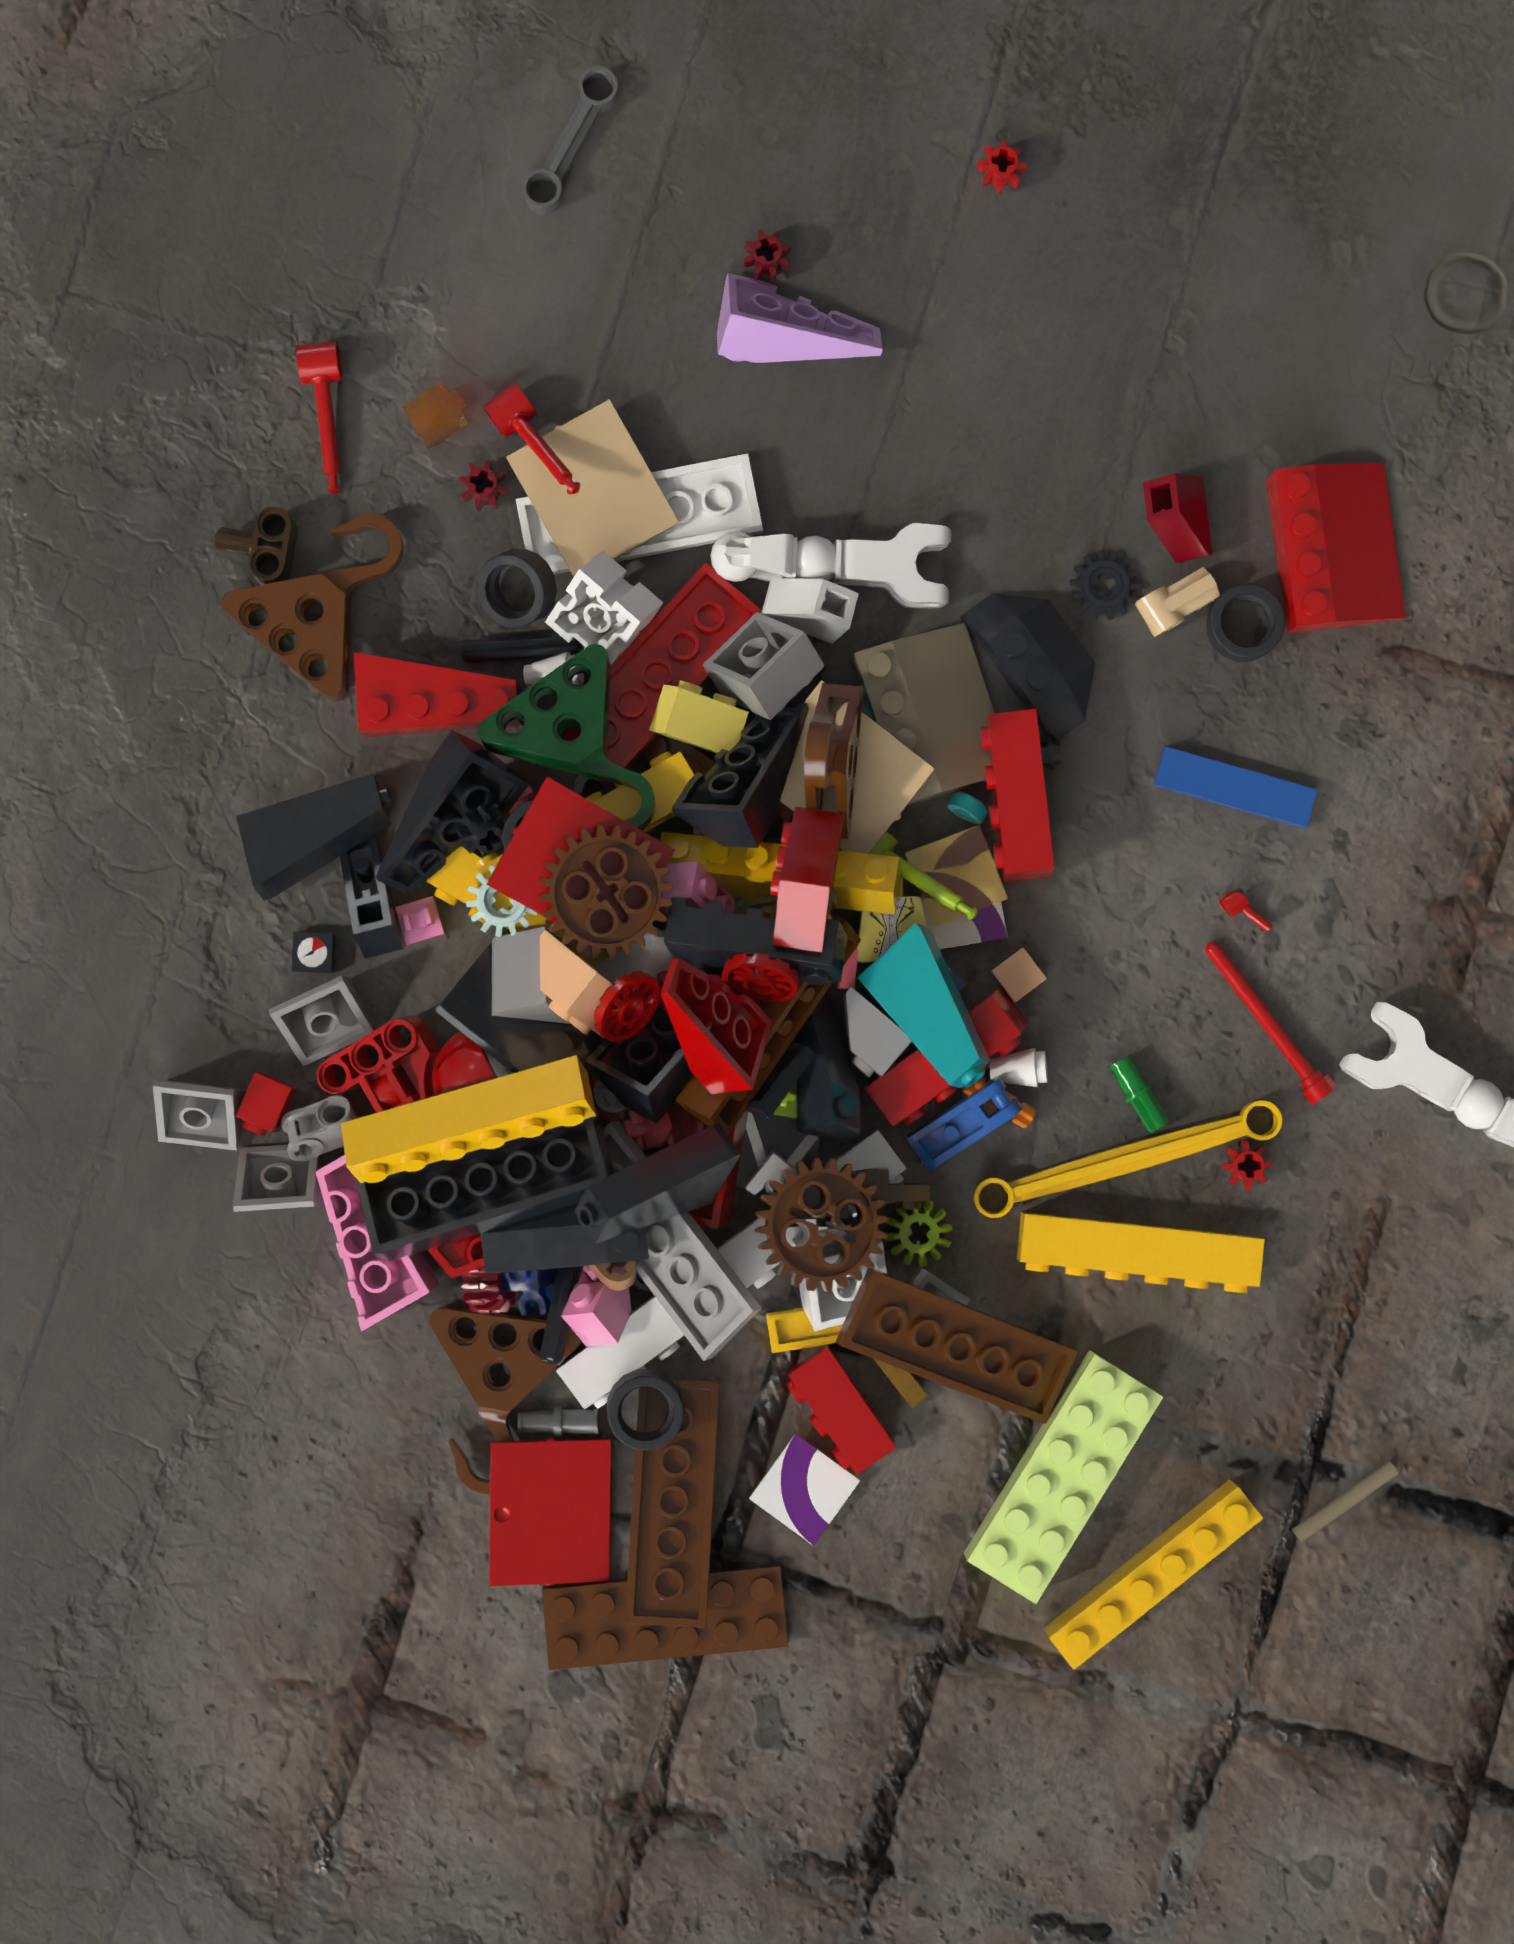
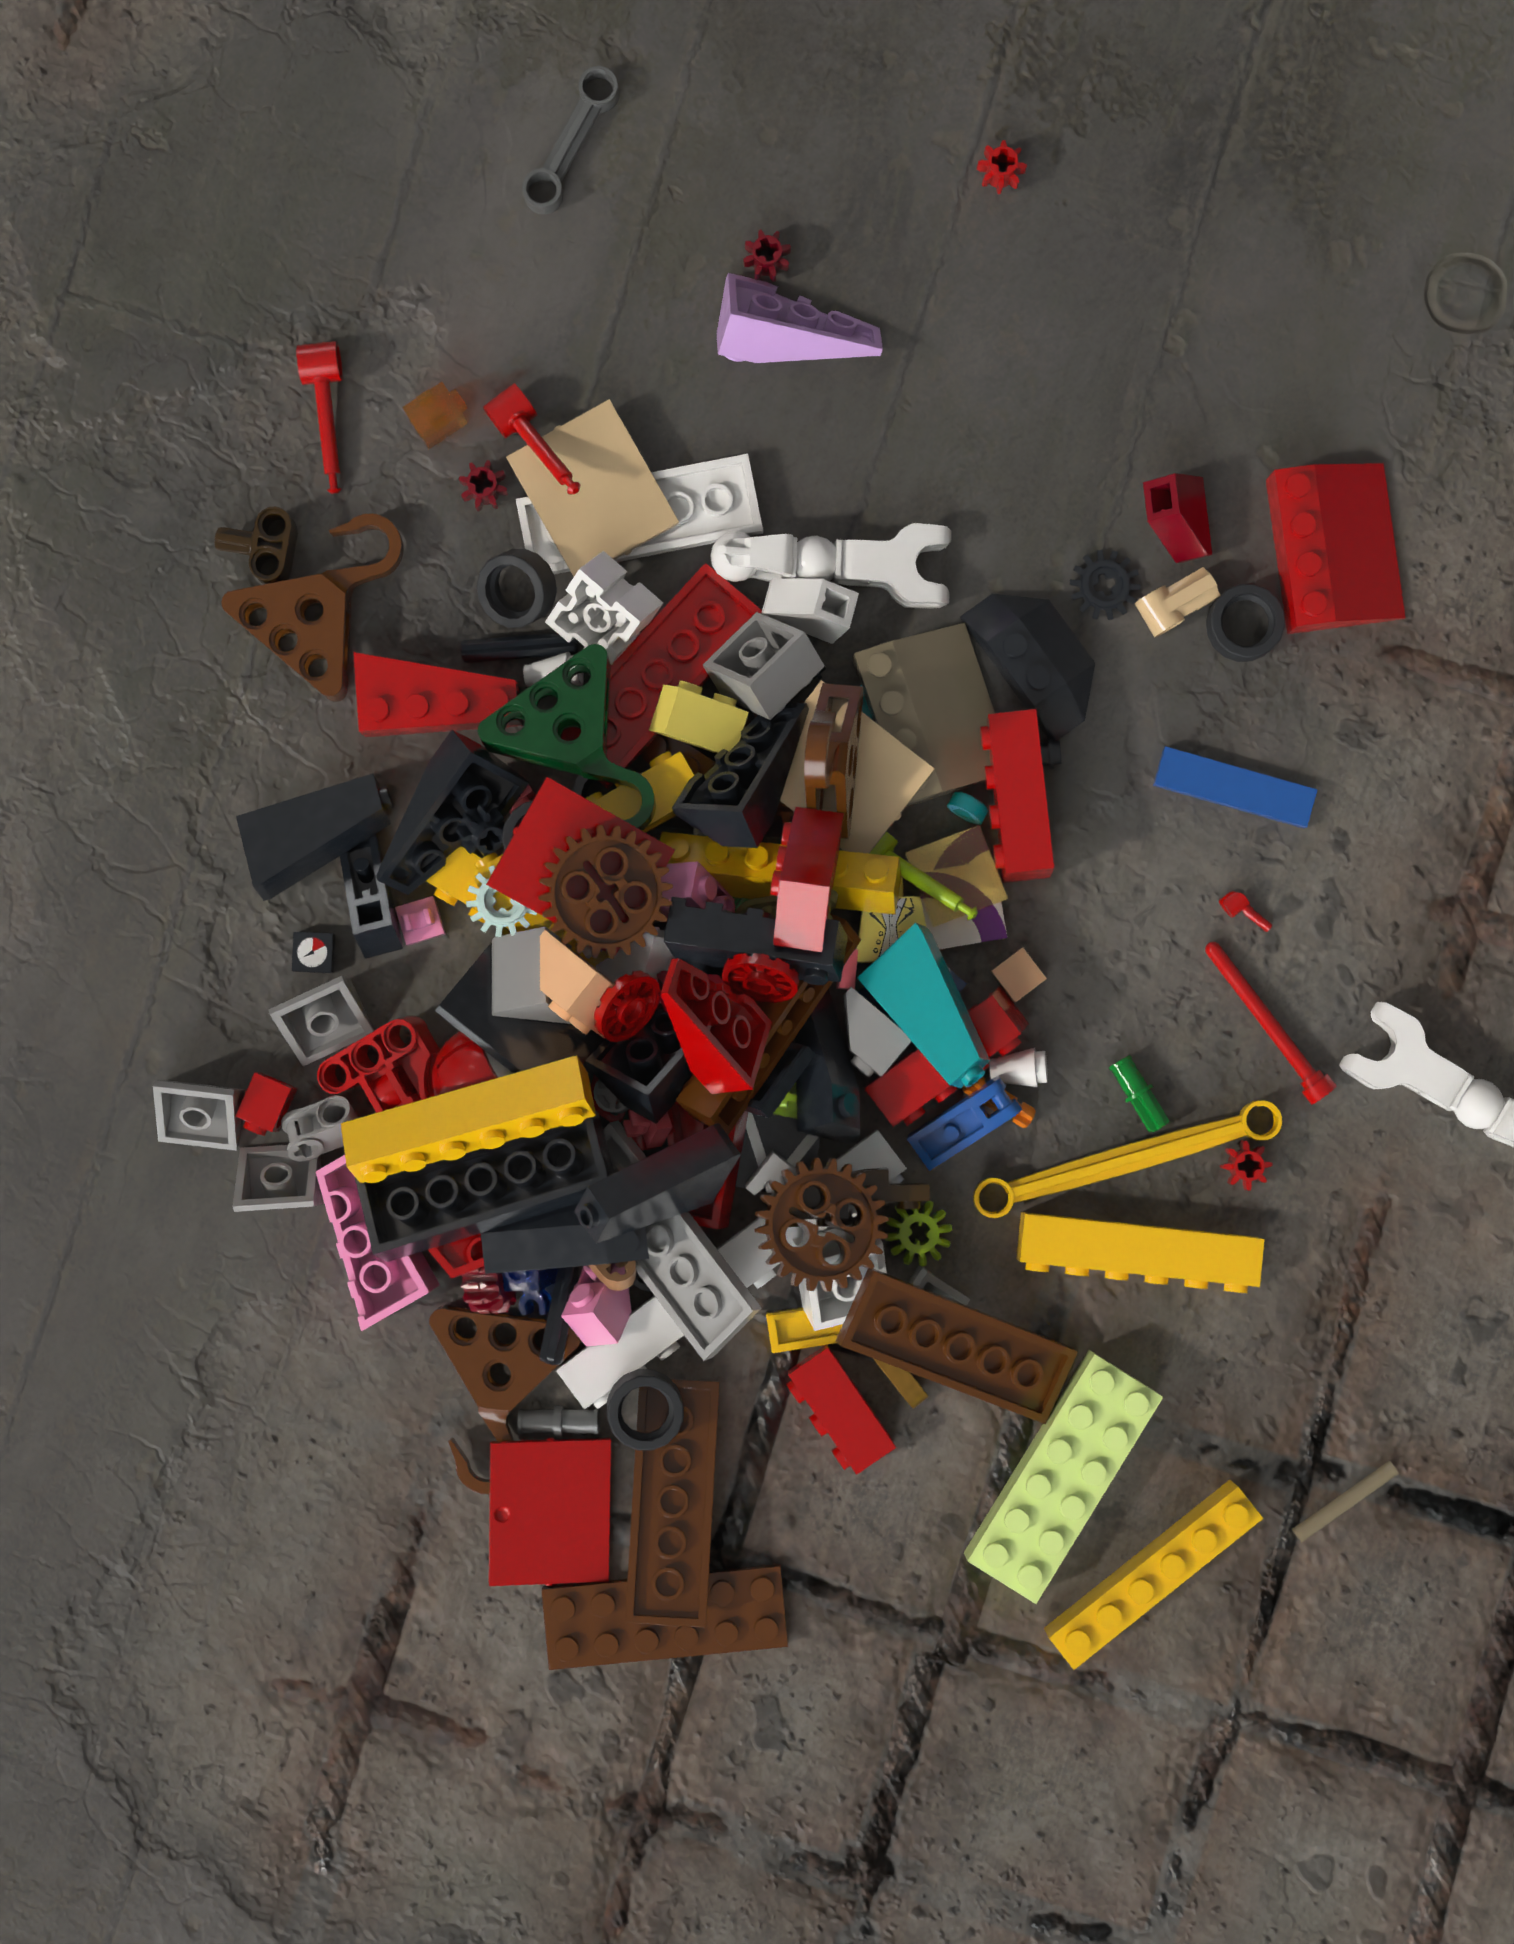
(804, 1488): tile -> none

